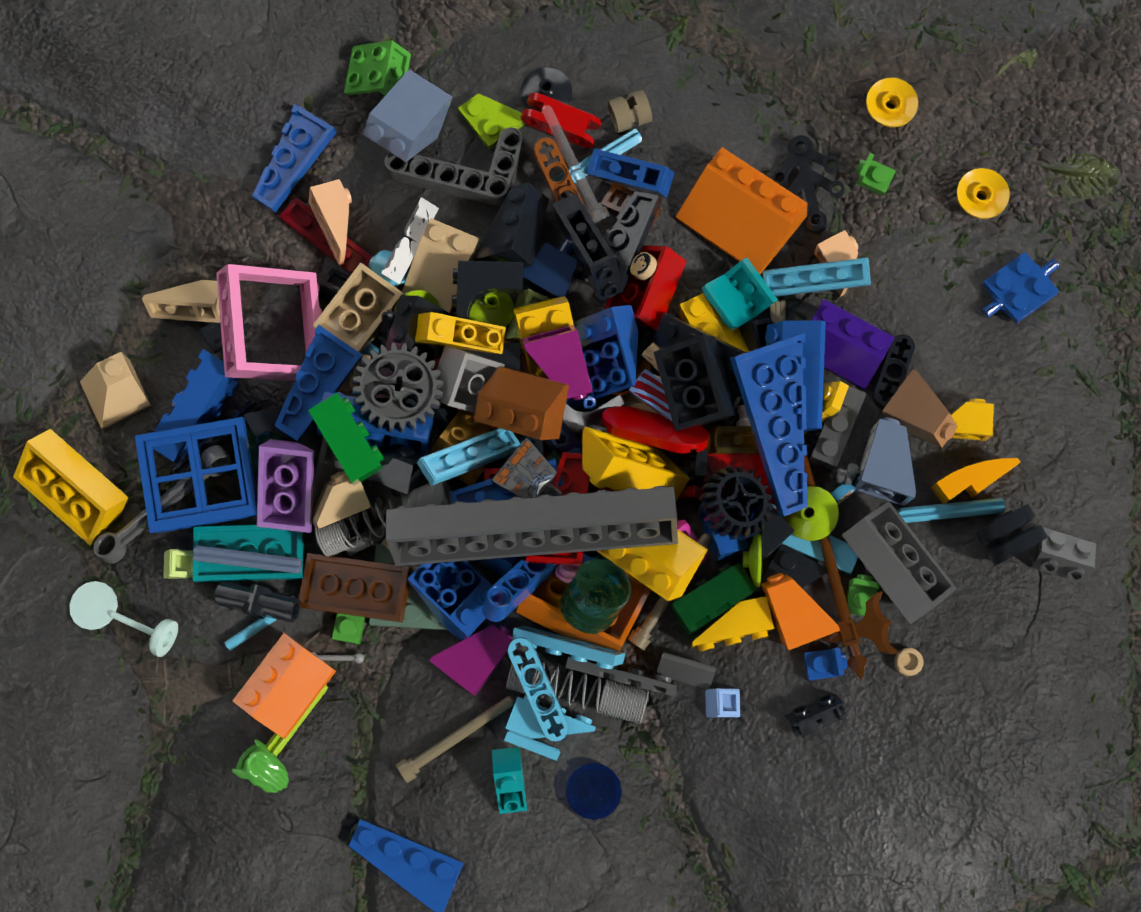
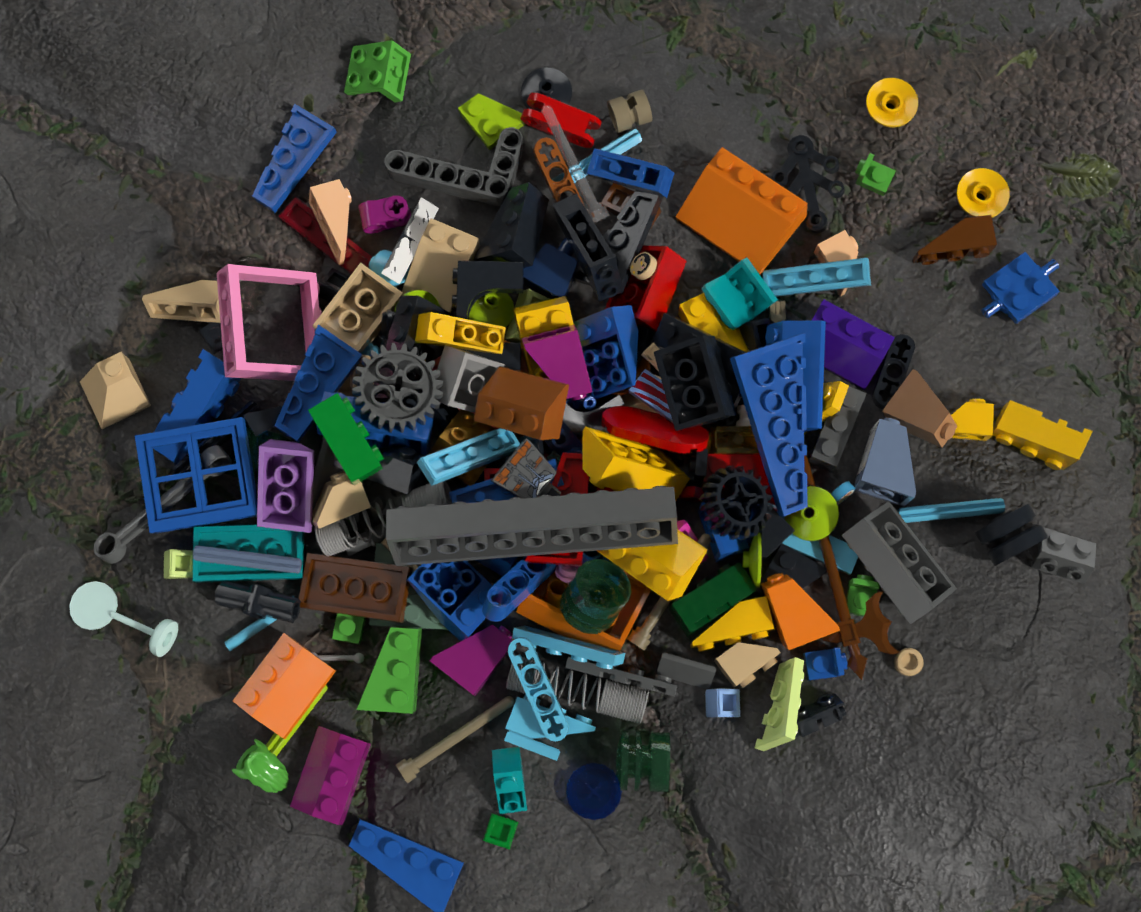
(69, 486): yellow slope -> none
(330, 775): none -> magenta slope
(381, 214): none -> magenta piece
(395, 674): none -> bright green wedge
(408, 116): sand blue slope -> none
(500, 831): none -> green tile
(644, 761): none -> clear green wheel
(745, 659): none -> tan slope
(782, 717): none -> yellowish green wing
(848, 474): dark grey arm -> none
(967, 238): none -> reddish brown slope
(973, 478): light orange slope -> none
(1039, 436): none -> yellow wedge

